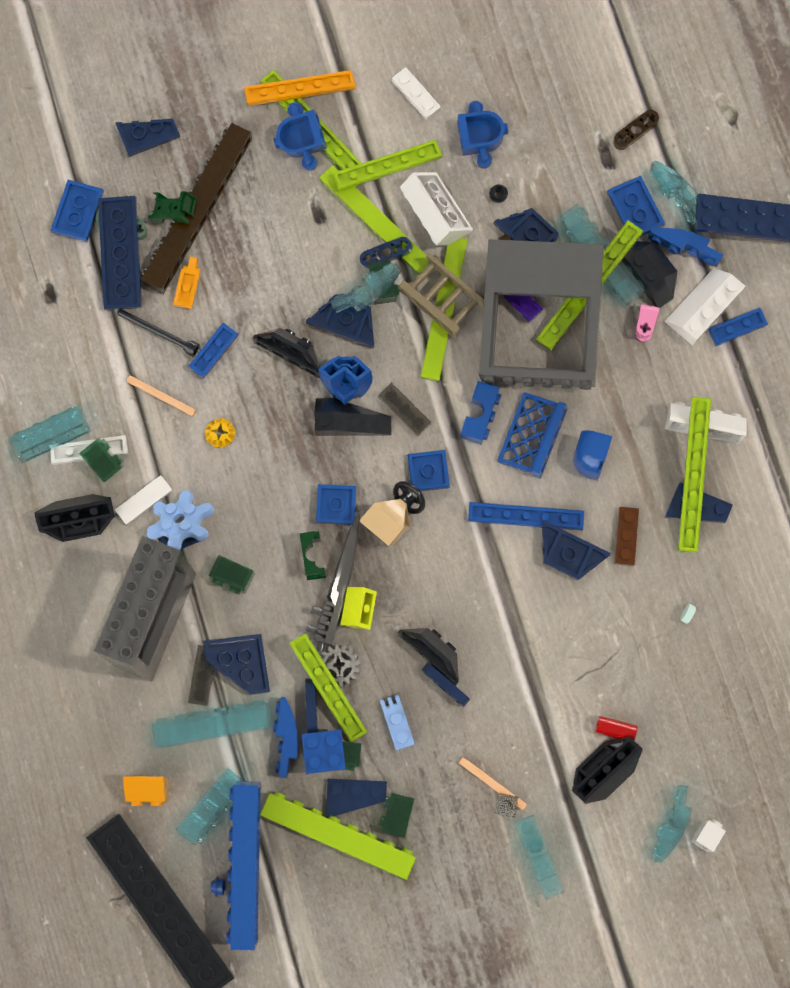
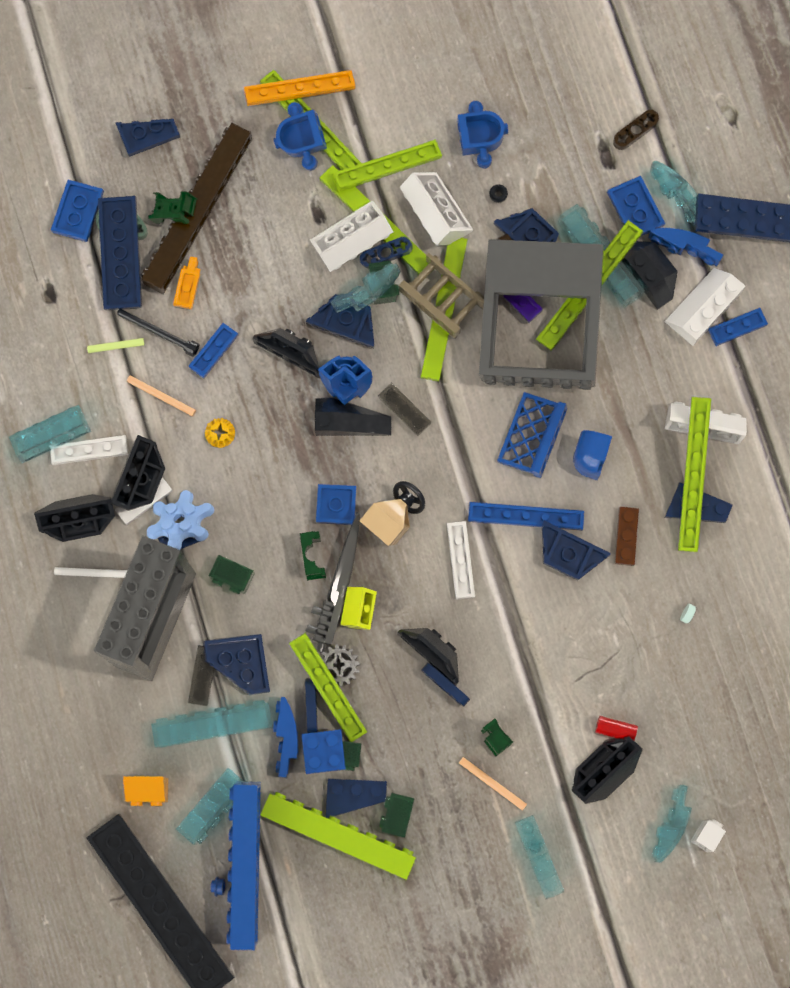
(90, 572): none -> white bar
(101, 459): clear green brick -> none
(115, 345): none -> yellowish green bar
(139, 476): none -> black wedge
(351, 236): none -> white slope
(397, 723): light blue hinge -> none
(416, 93): white plate -> none
(429, 470): blue tile -> none
(460, 560): none -> white tile
(476, 428): blue arch -> none
(497, 739): none -> dark green piece
(506, 805): clear smoke plate -> none
(646, 320): bright pink piece -> none

